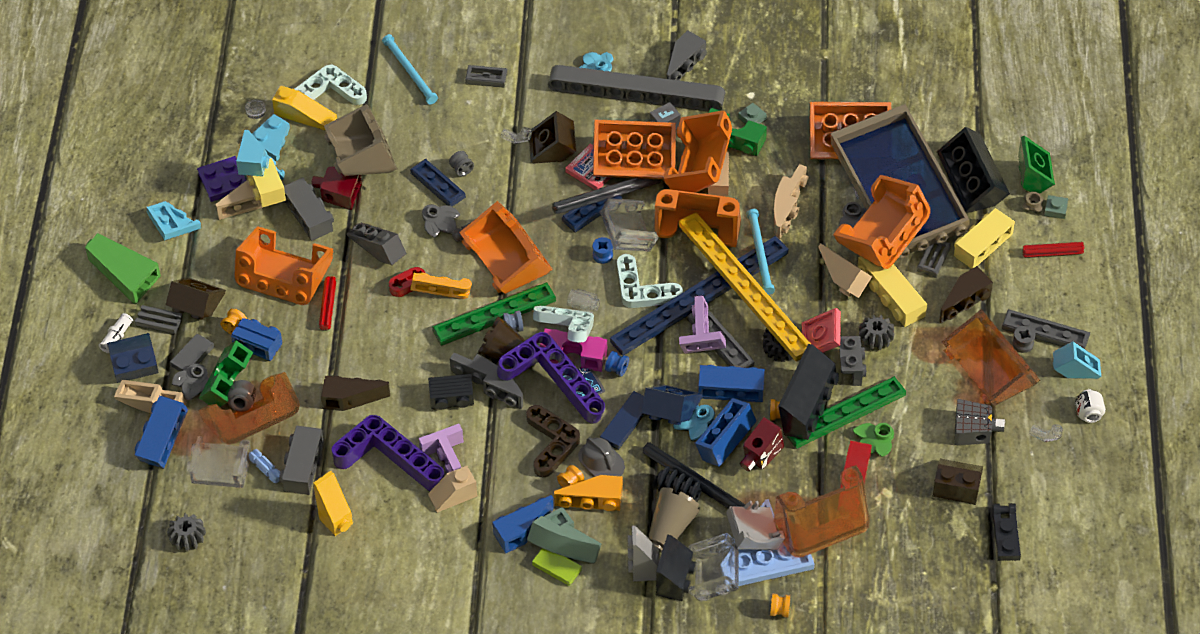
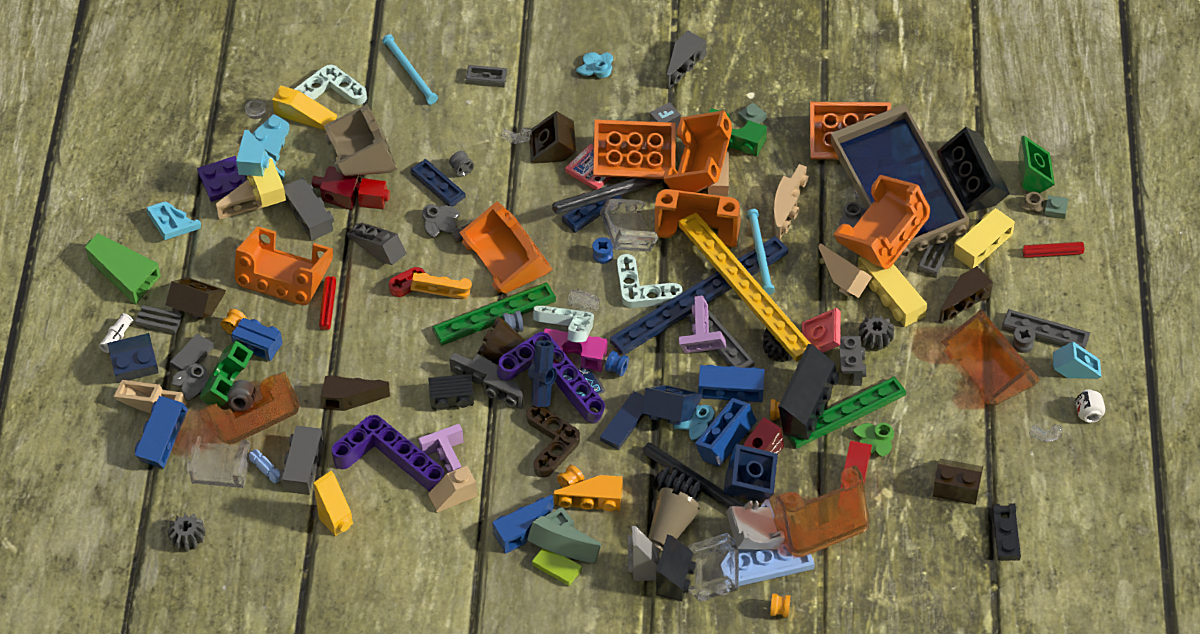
(373, 193): none -> red brick
(542, 373): none -> dark blue piece
(601, 458): dark grey piece -> none
(636, 88): dark grey beam -> none
(751, 474): none -> dark blue slope
(975, 423): dark grey torso -> none

